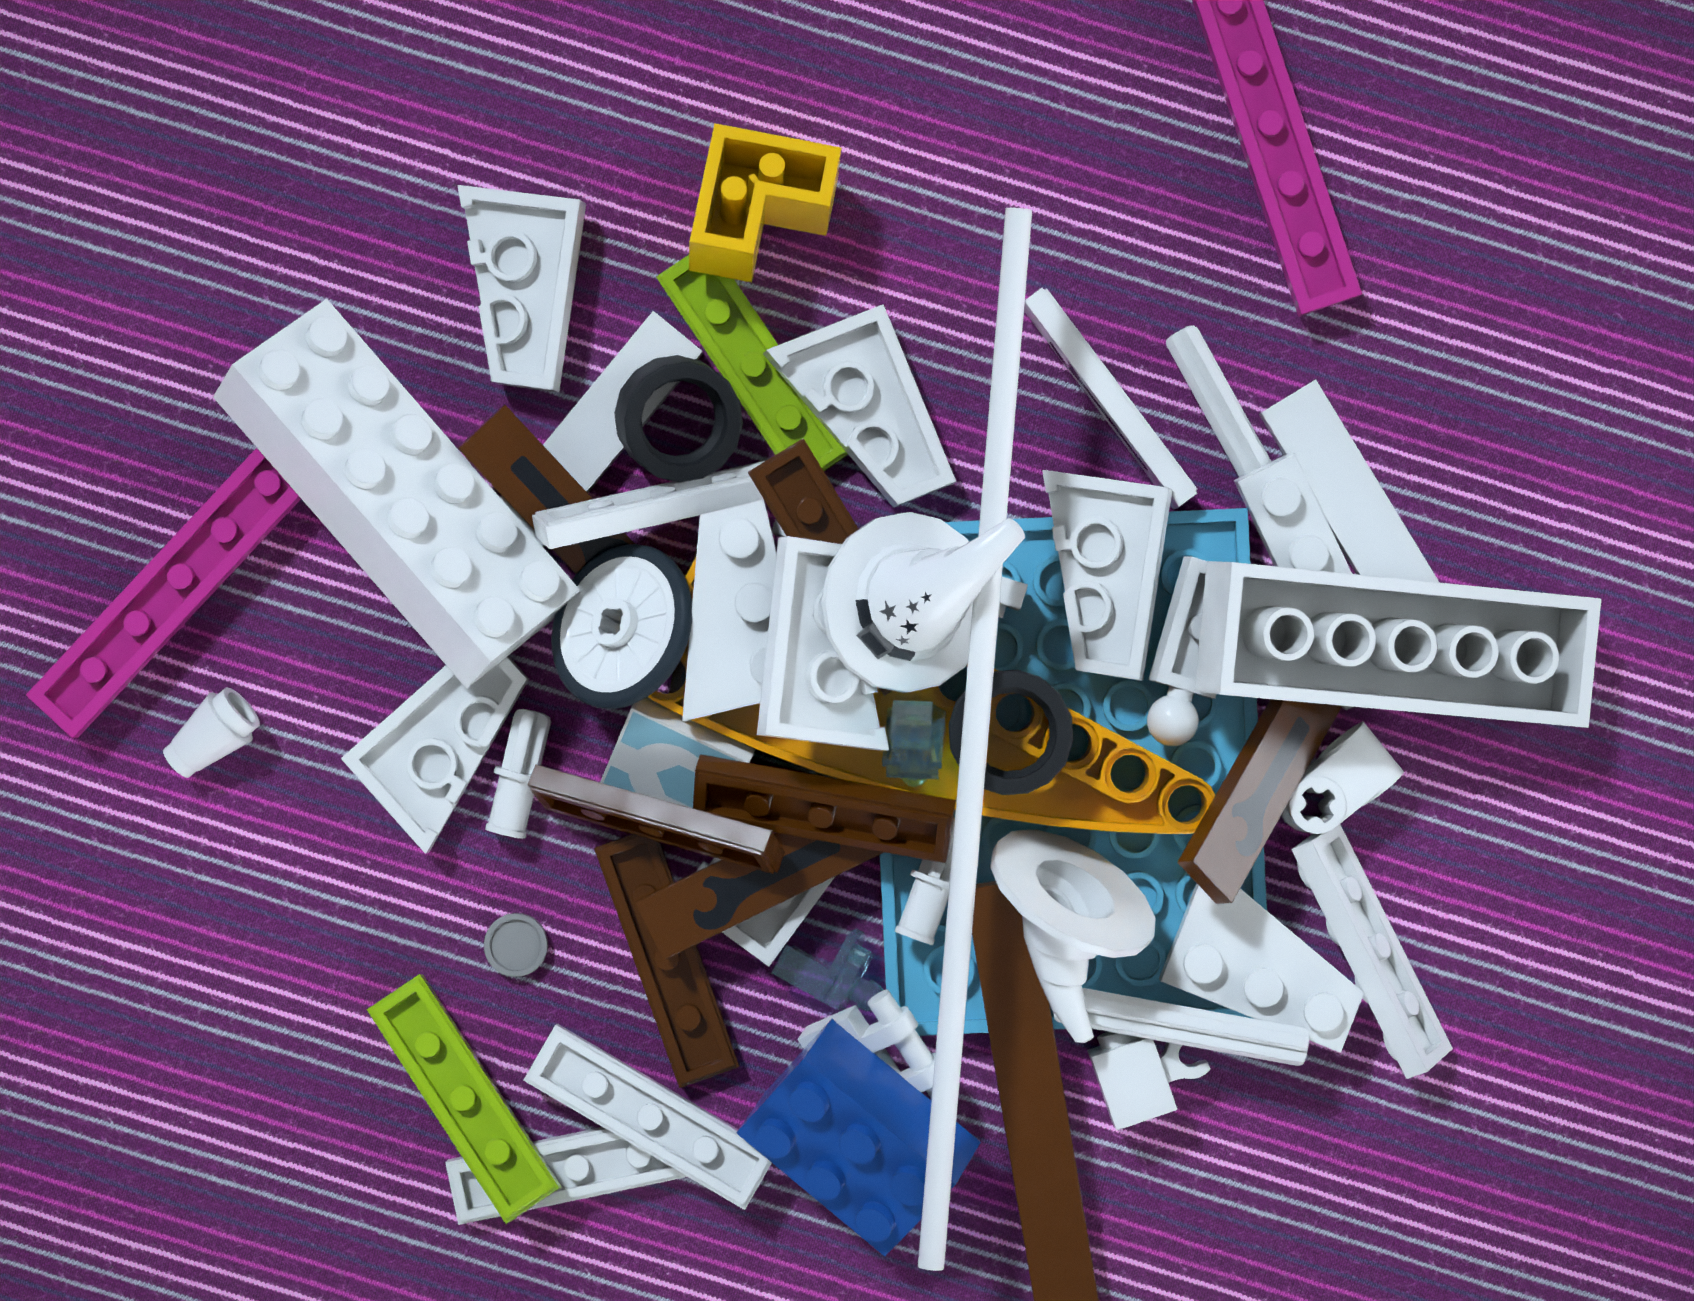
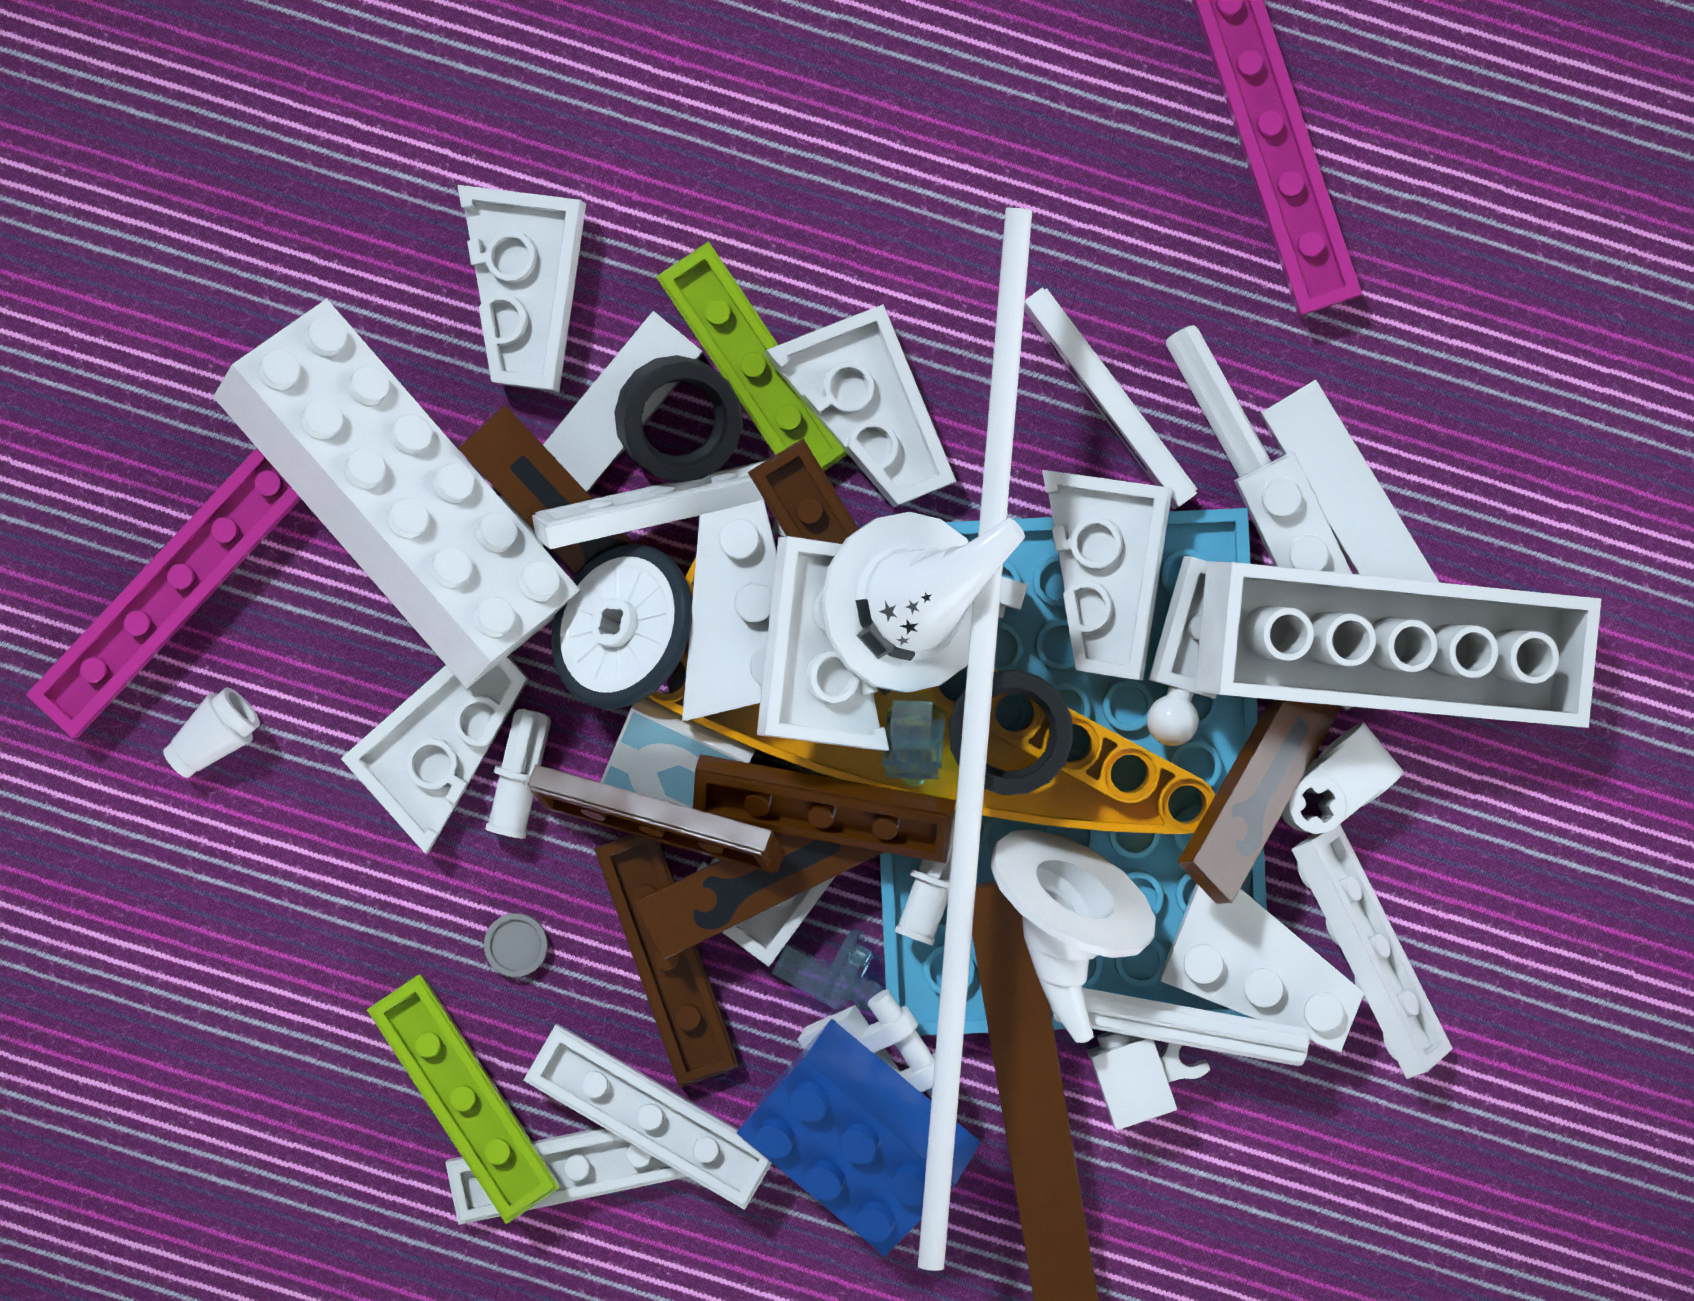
(756, 182): yellow brick -> none

